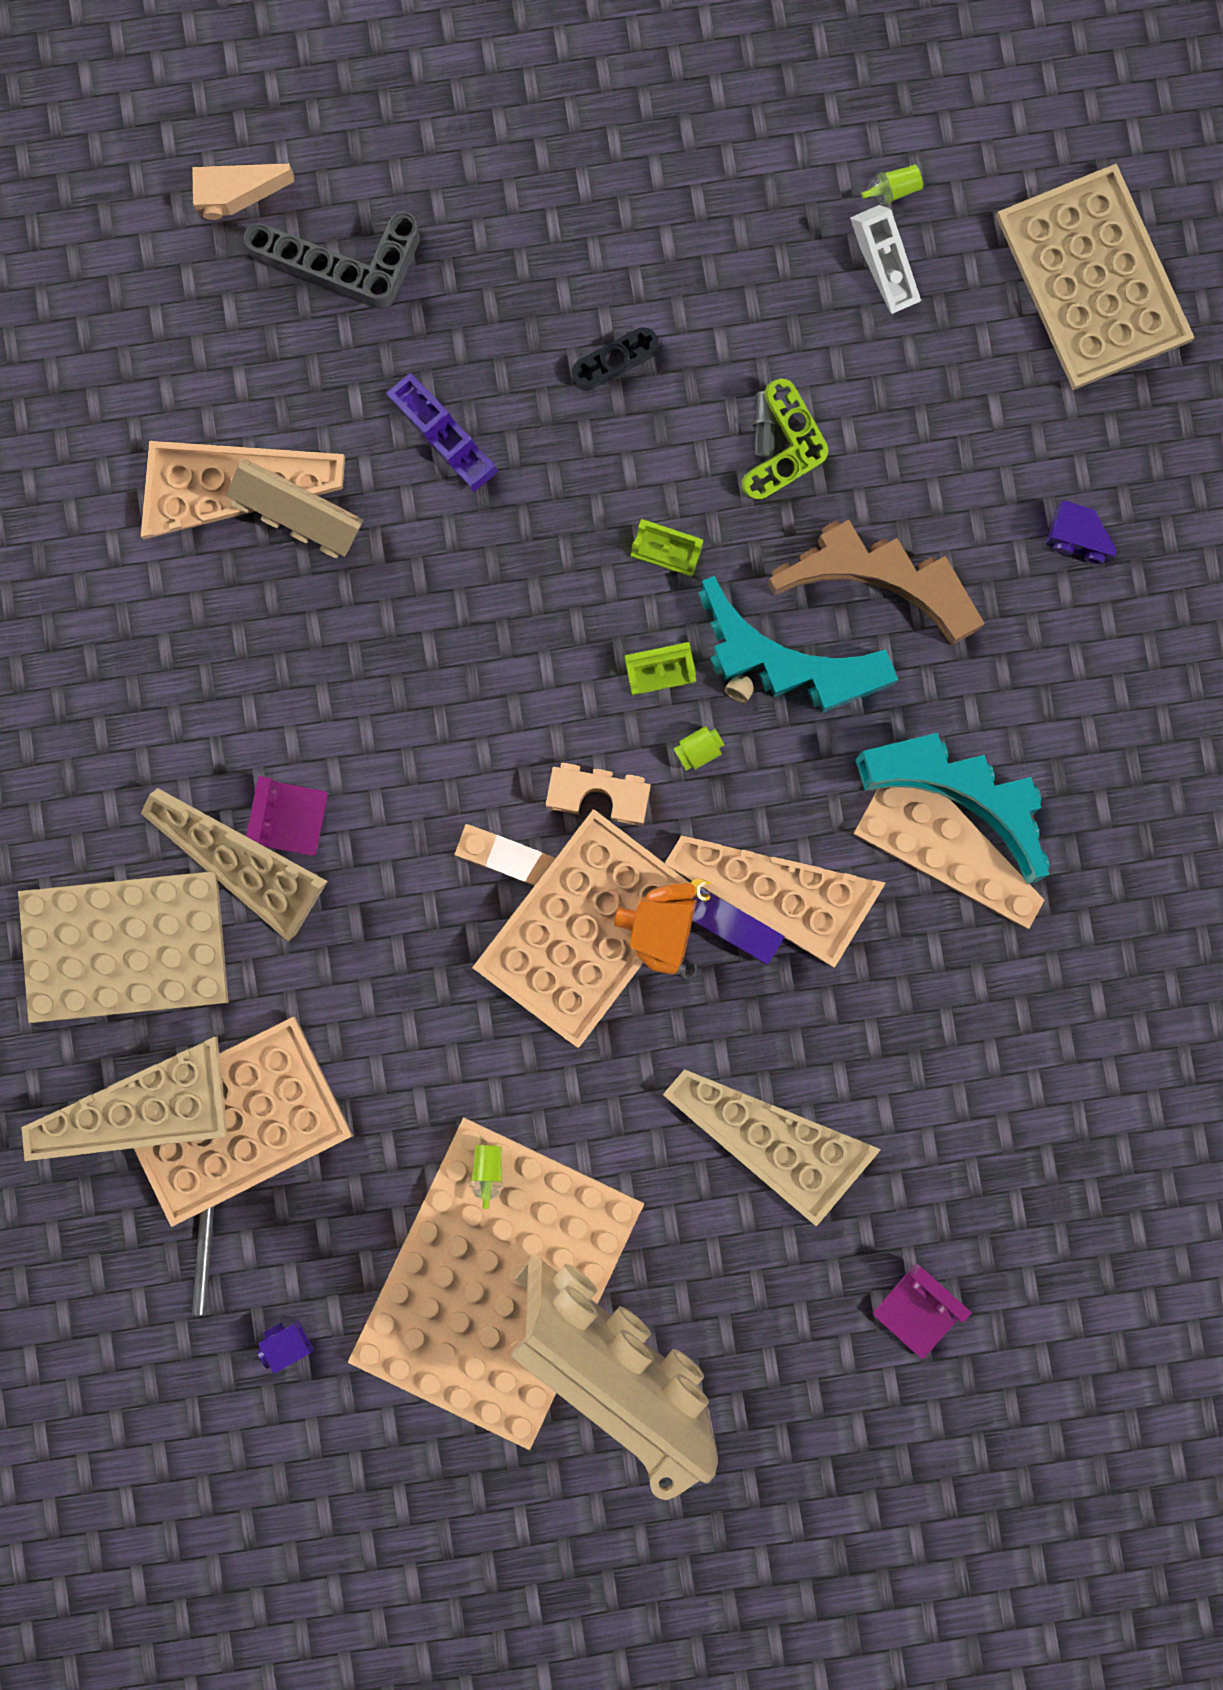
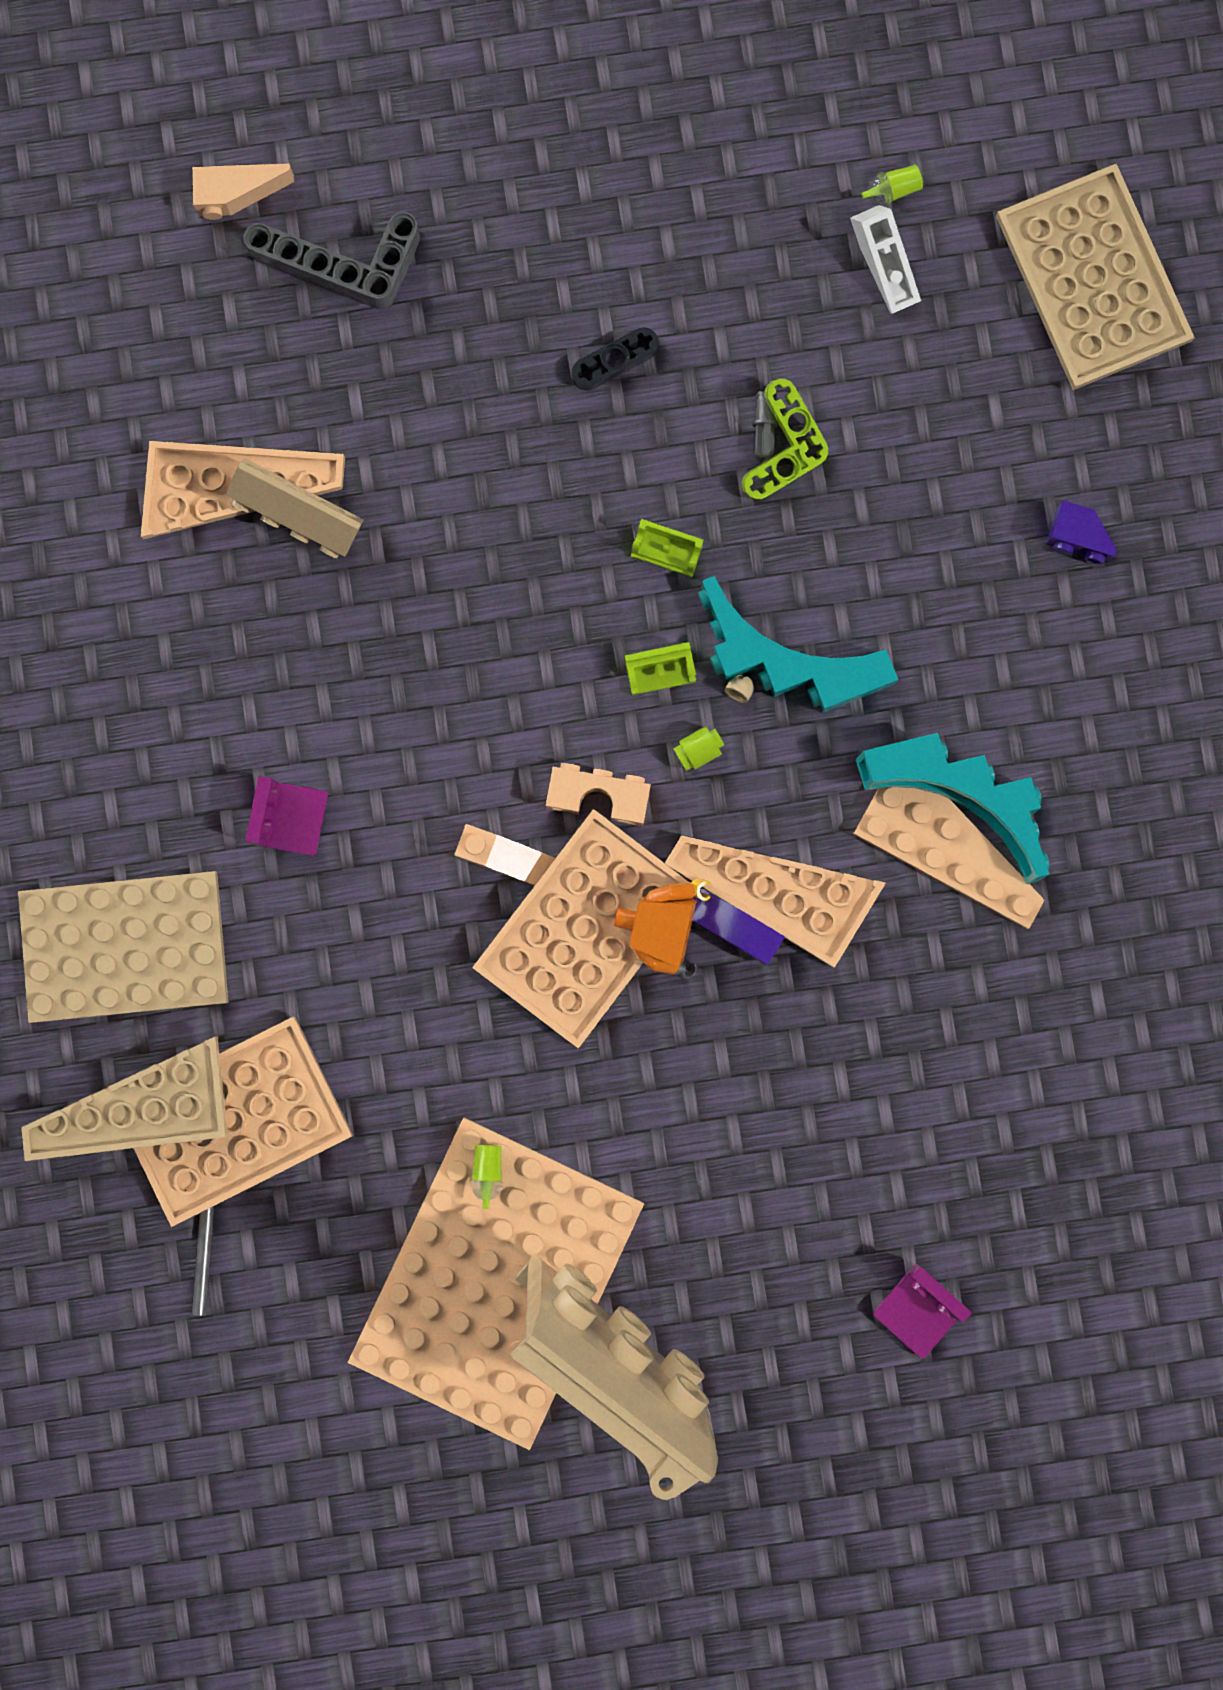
(256, 875): tan wing -> none
(284, 1346): dark purple brick -> none
(442, 432): dark purple slope -> none
(789, 1153): tan wing -> none
(844, 557): medium nougat arch -> none

